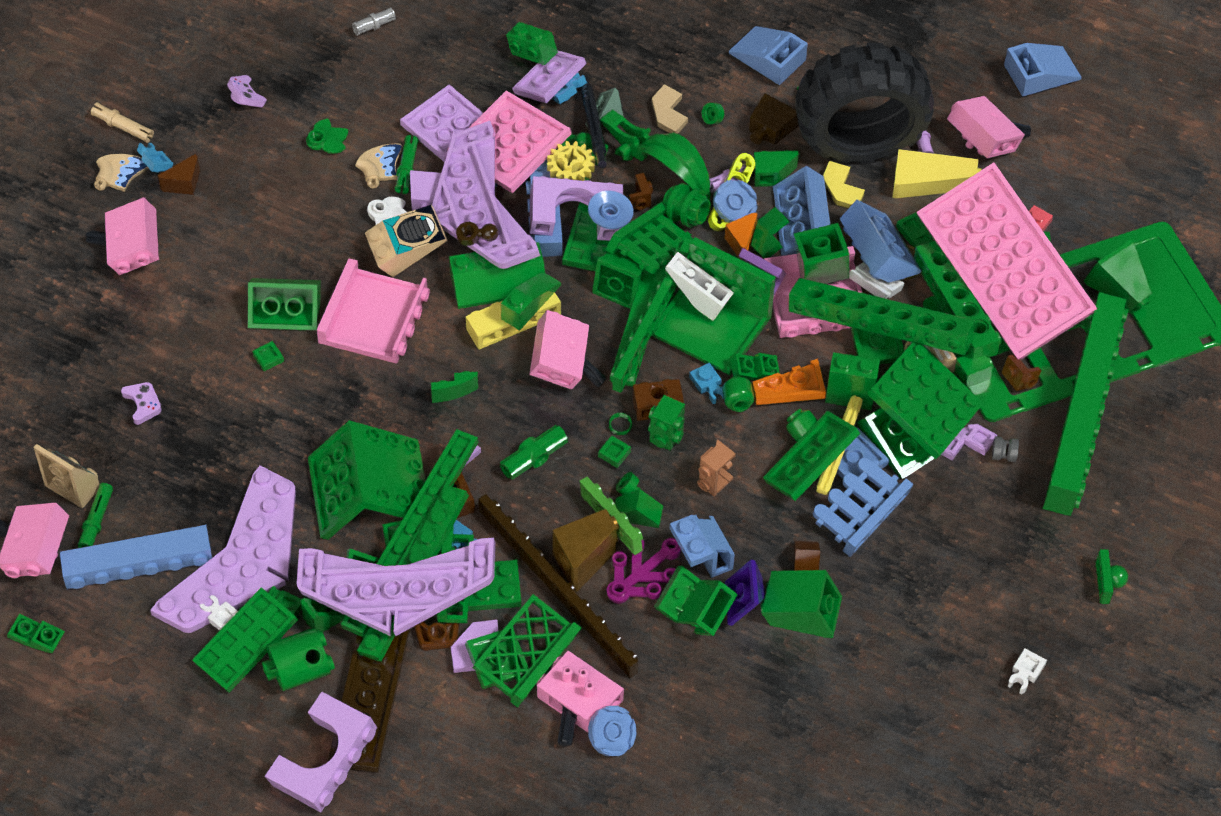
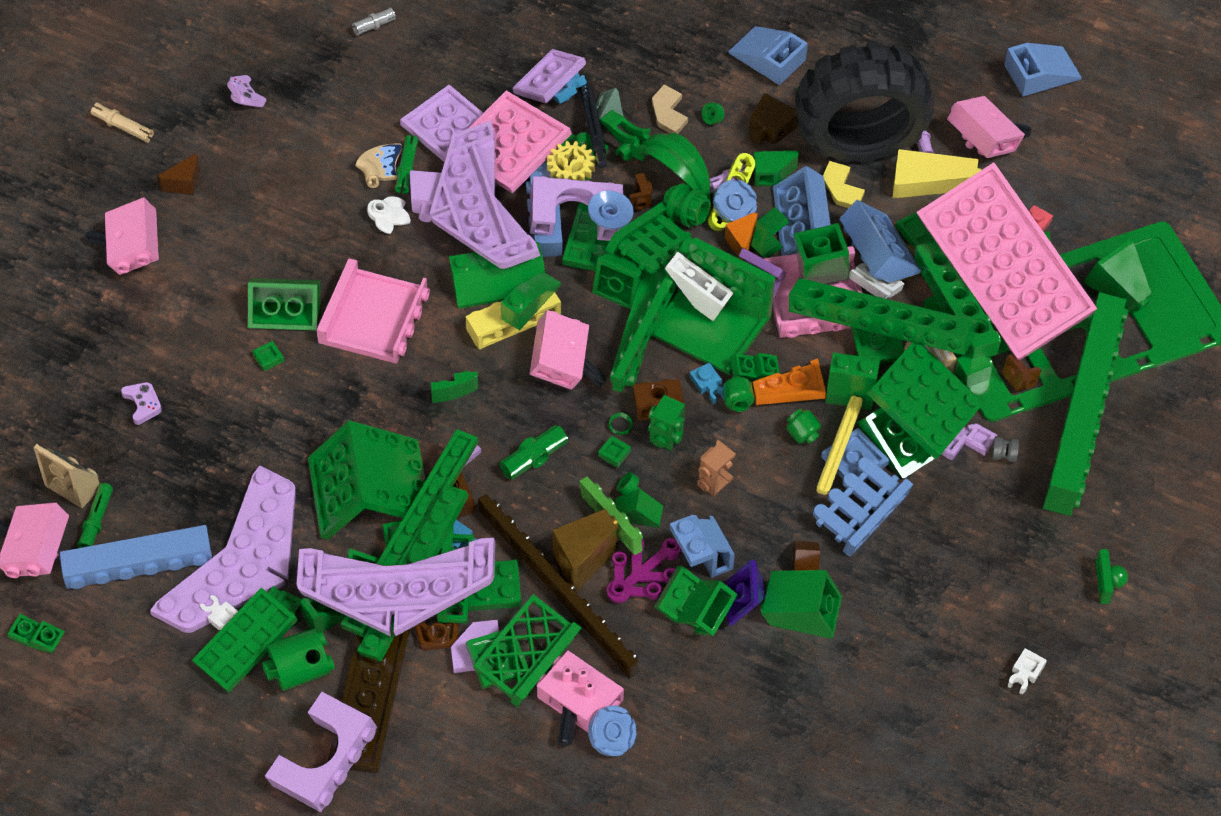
(118, 171): tan arm -> none
(155, 160): dark azure plate -> none
(327, 137): green plate -> none
(405, 239): slope -> none
(488, 232): dark brown plate -> none
(531, 43): green brick -> none
(811, 455): green plate -> none

